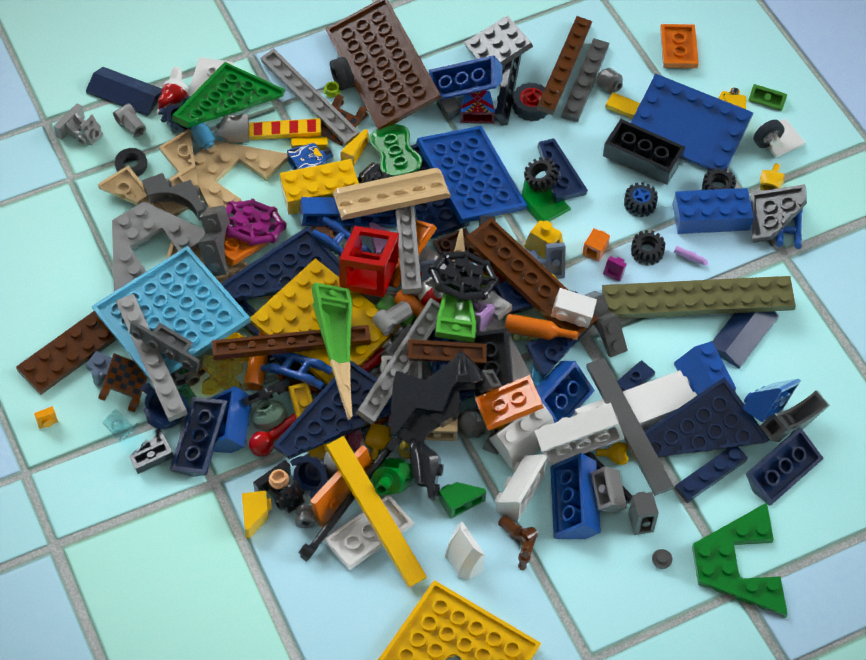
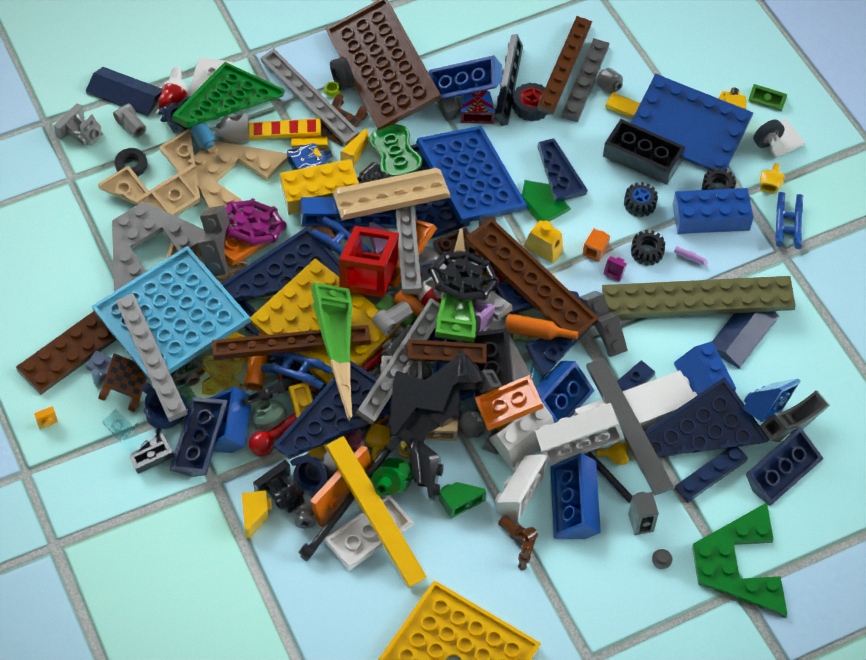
(161, 190): dark grey arch -> none
(167, 342): dark grey bracket -> none
(279, 479): light nougat plate -> none
(464, 553): white slope -> none
(500, 39): plate -> none
(537, 167): black tyre -> none
(554, 259): sand blue plate -> none
(573, 308): white brick -> none
(608, 490): light grey brick -> none
(679, 46): orange plate -> none
(775, 209): plate -> none

